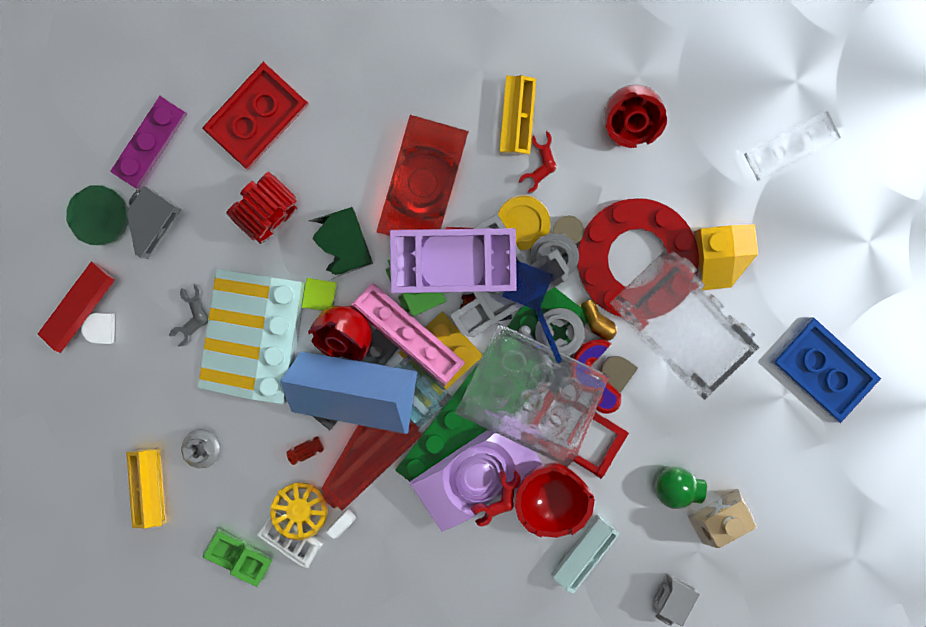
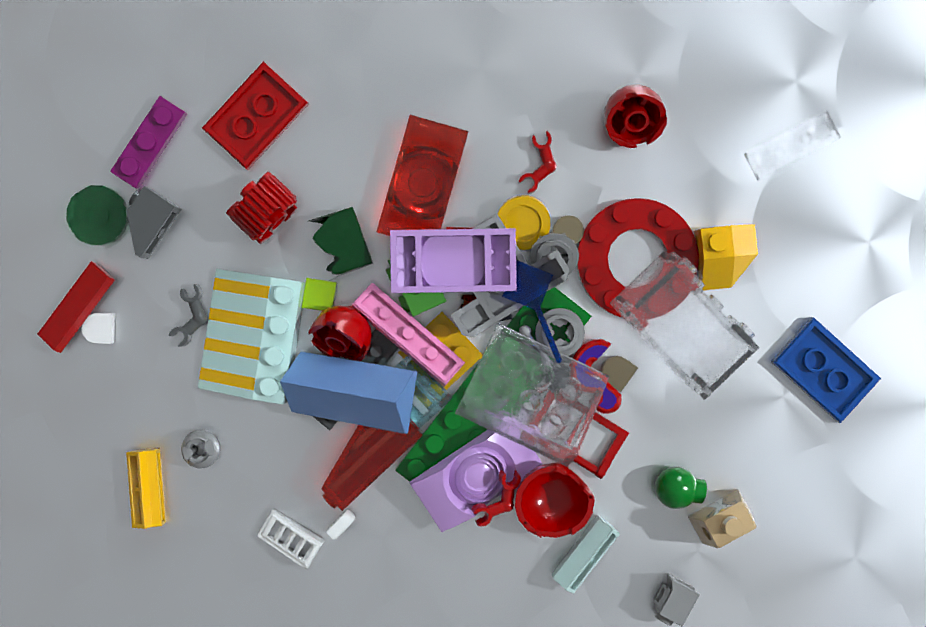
(237, 556): bright green slope -> none
(298, 511): yellow wheel -> none
(305, 450): clear red piece -> none
(517, 115): yellow piece -> none
(597, 322): pearl gold arm -> none

